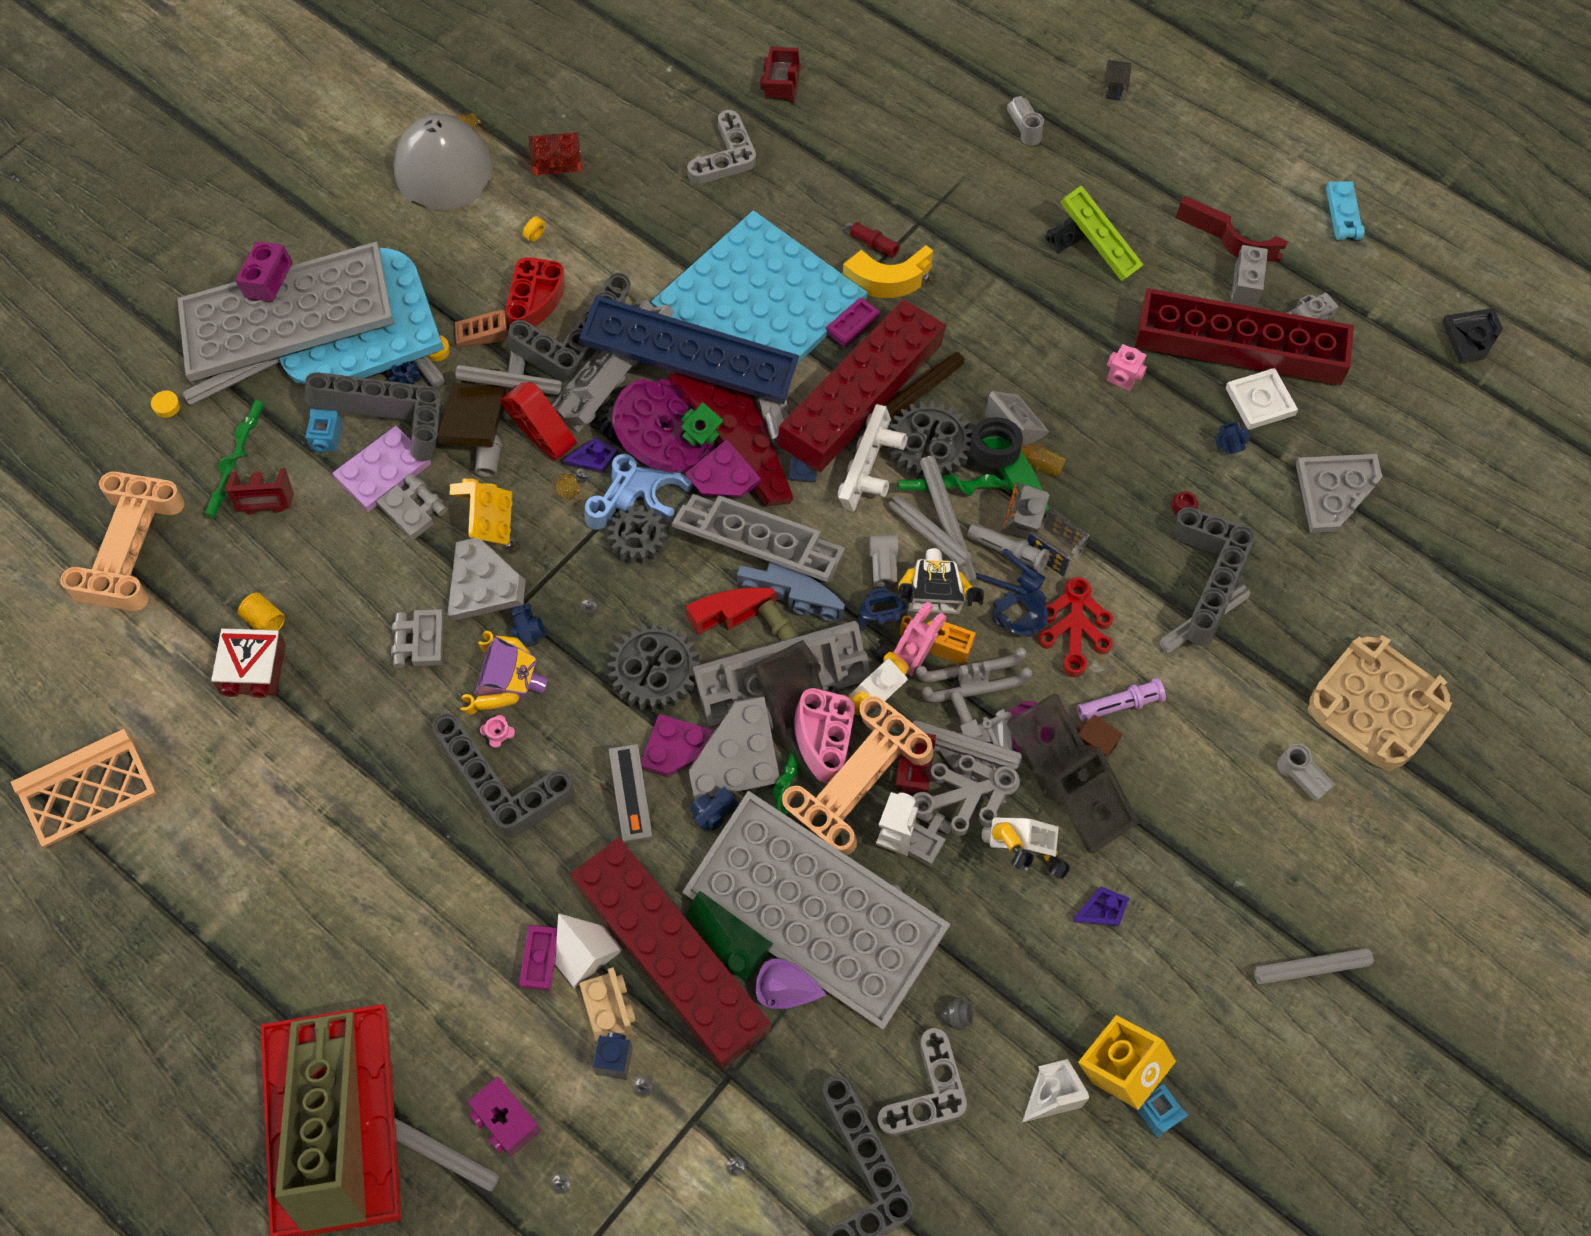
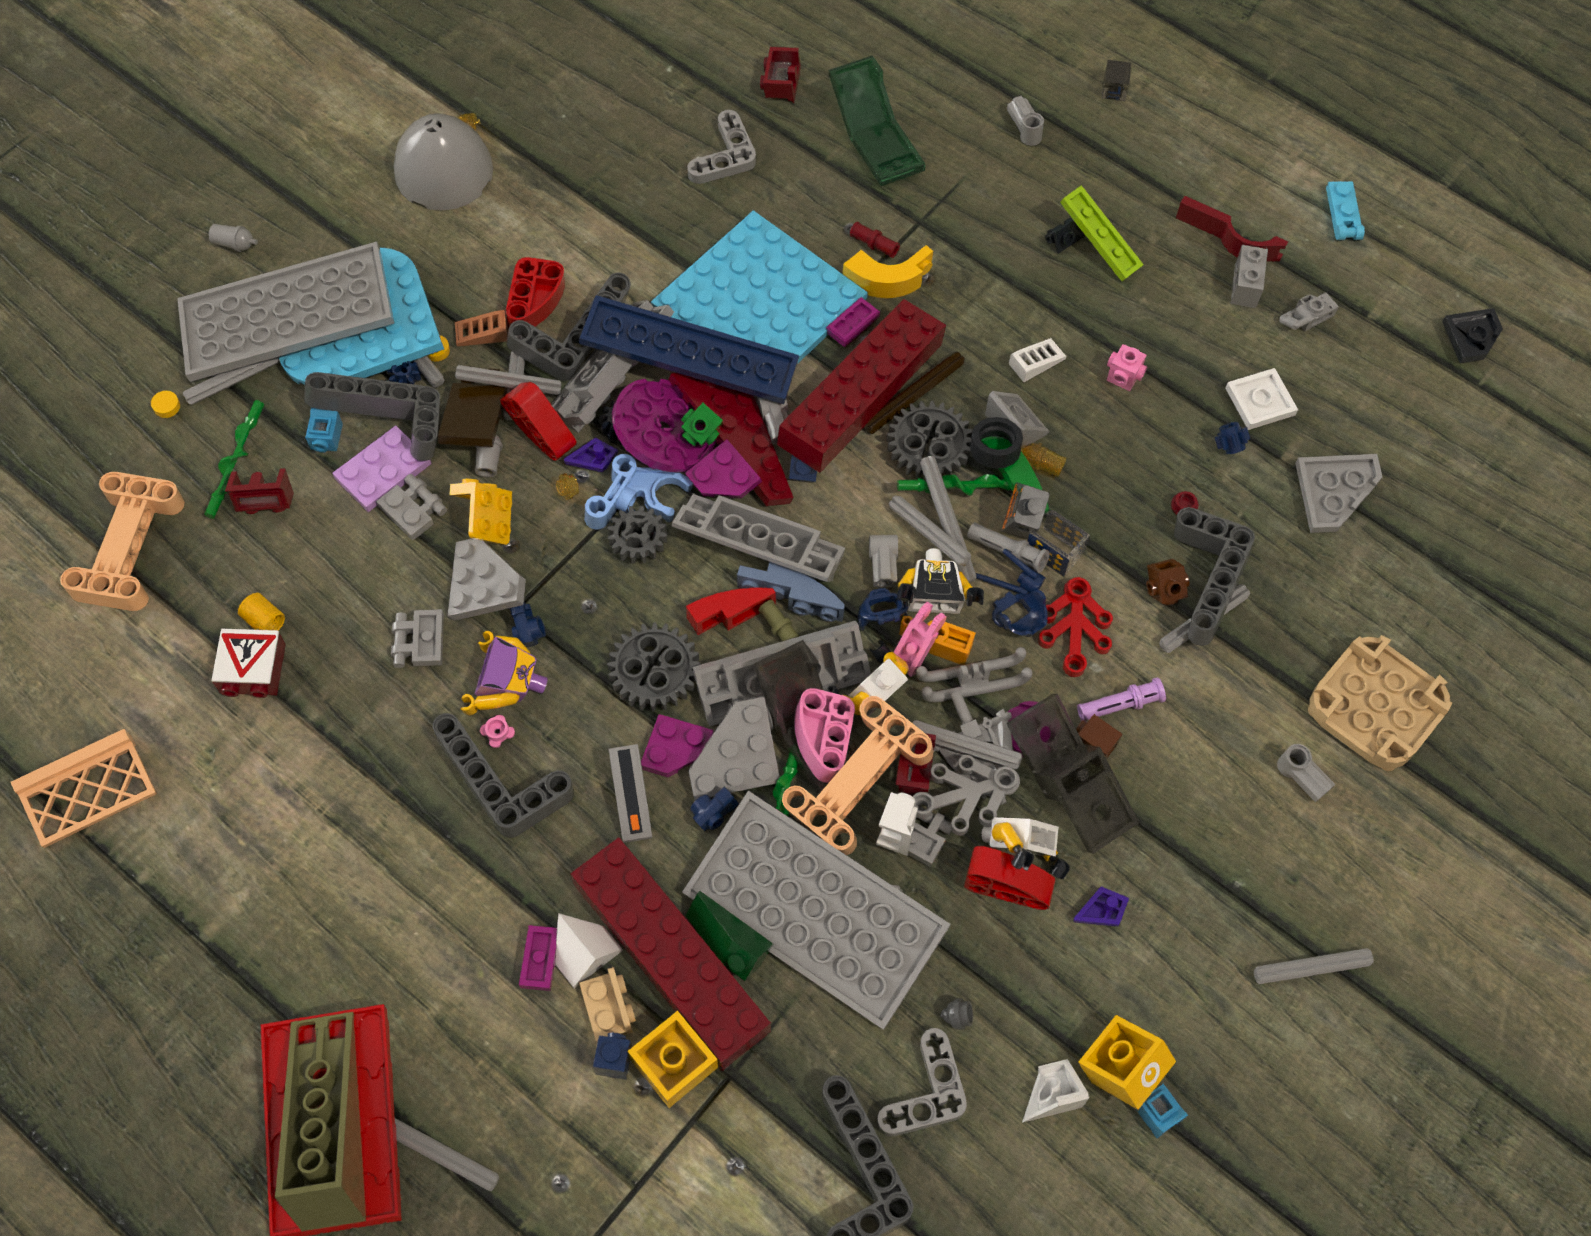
(231, 237): none -> light grey piece
(264, 271): magenta brick -> none
(519, 1127): magenta brick -> none
(534, 229): yellow tile -> none
(555, 153): clear red brick -> none
(673, 1059): none -> yellow brick
(786, 985): medium lavender piece -> none
(867, 450): white plate -> none
(872, 122): none -> clear green windscreen
(994, 876): none -> red beam
(1026, 371): none -> white slope
(1167, 581): none -> reddish brown brick
(1244, 336): dark red brick -> none

